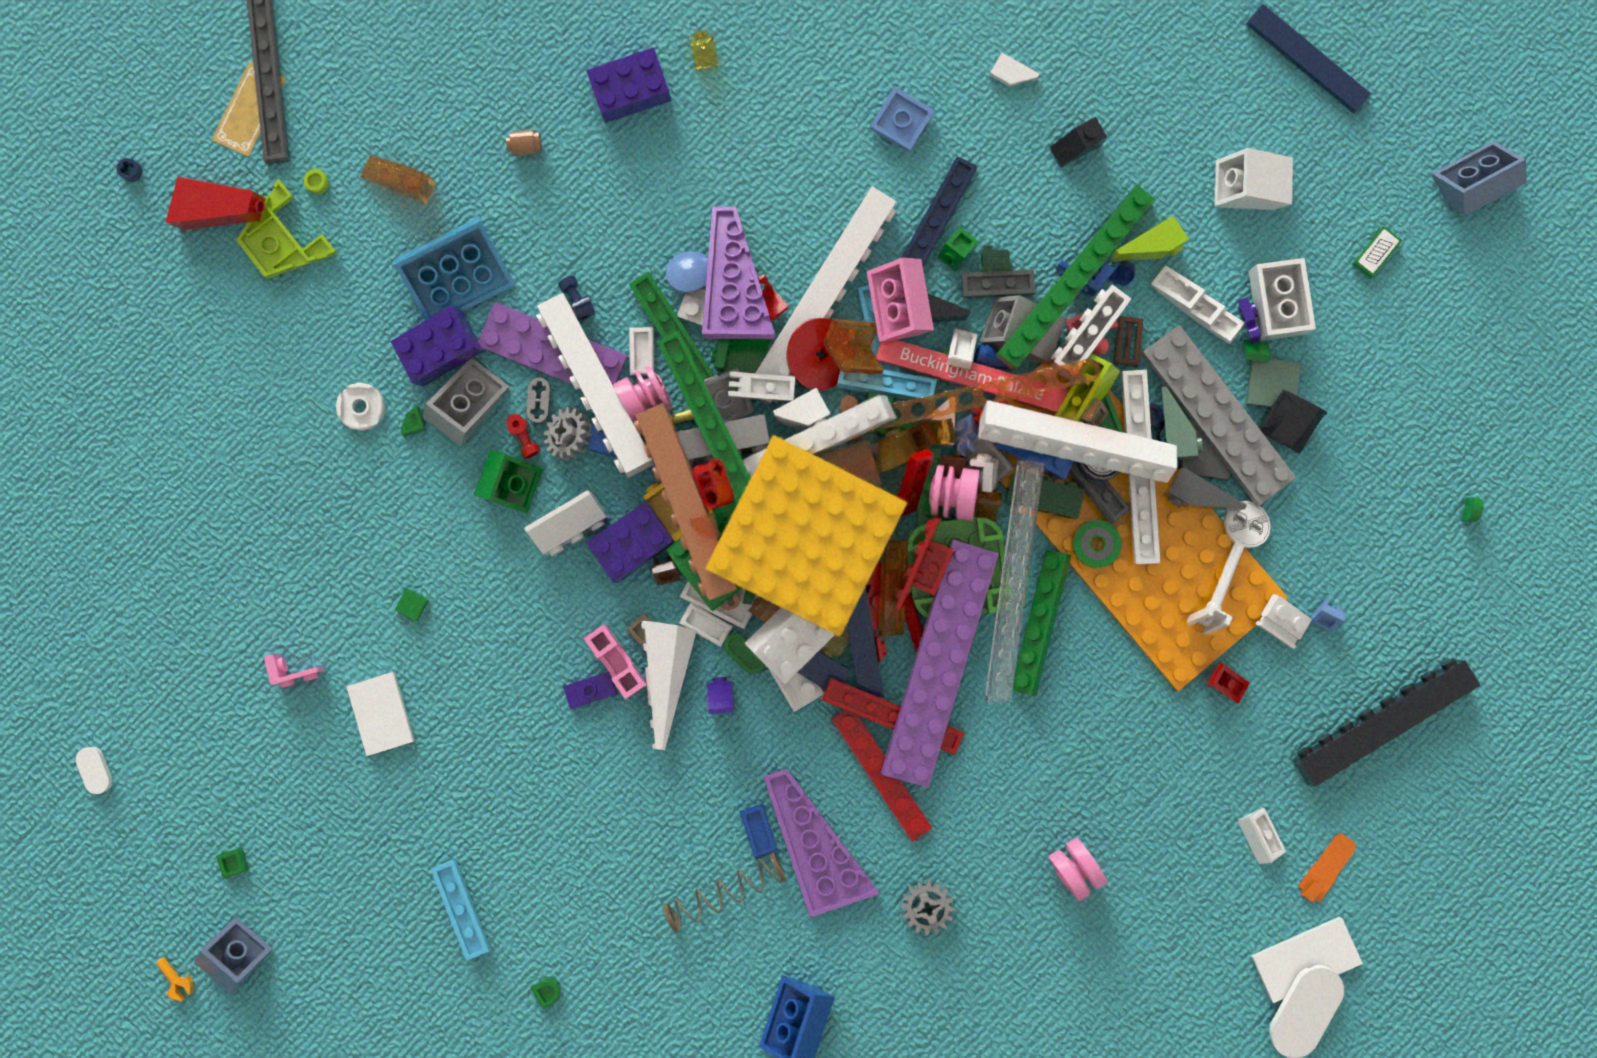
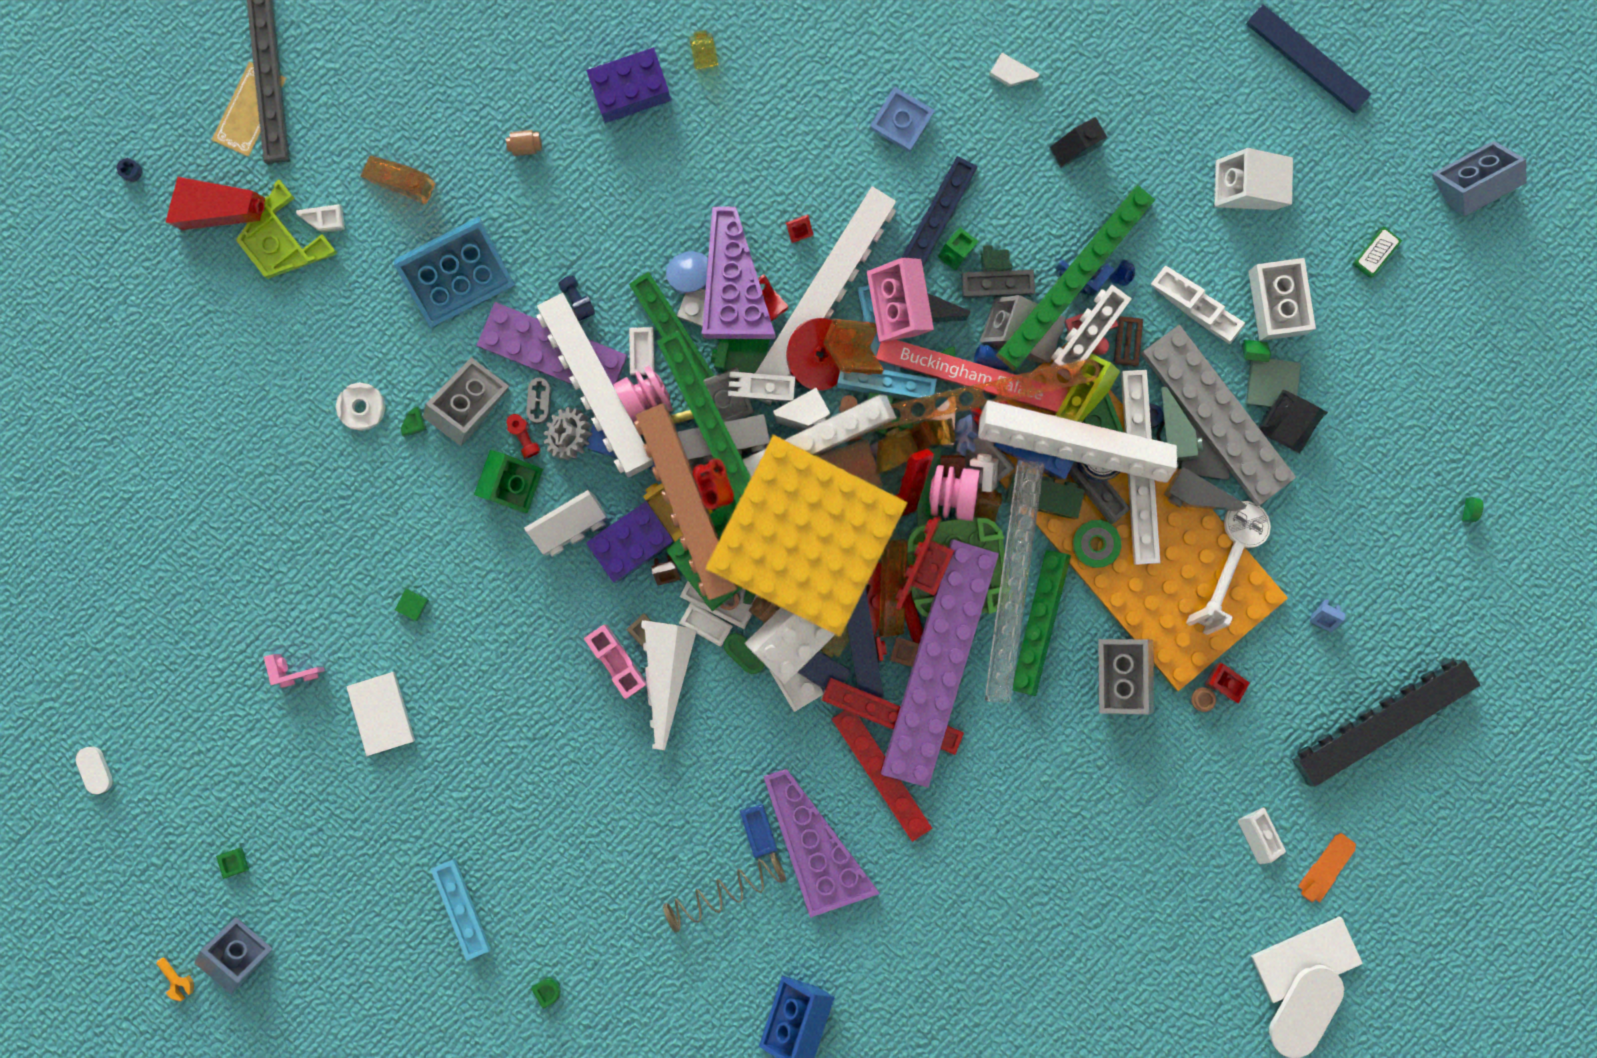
(316, 181): lime tile -> none
(324, 218): none -> white tile
(436, 346): dark purple brick -> none
(590, 690): dark purple plate -> none
(706, 525): clear orange tile -> none
(720, 696): dark purple slope -> none
(799, 229): none -> red slope
(904, 652): none -> reddish brown tile
(937, 902): light grey gear -> none
(962, 348): white tile -> none
(1075, 871): bright pink wheel -> none
(1095, 413): dark tan tile -> none
(1126, 676): none -> light grey brick
(1154, 244): lime slope -> none
(1203, 699): none -> medium nougat plate
(1248, 314): dark purple plate -> none
(1283, 621): white plate -> none

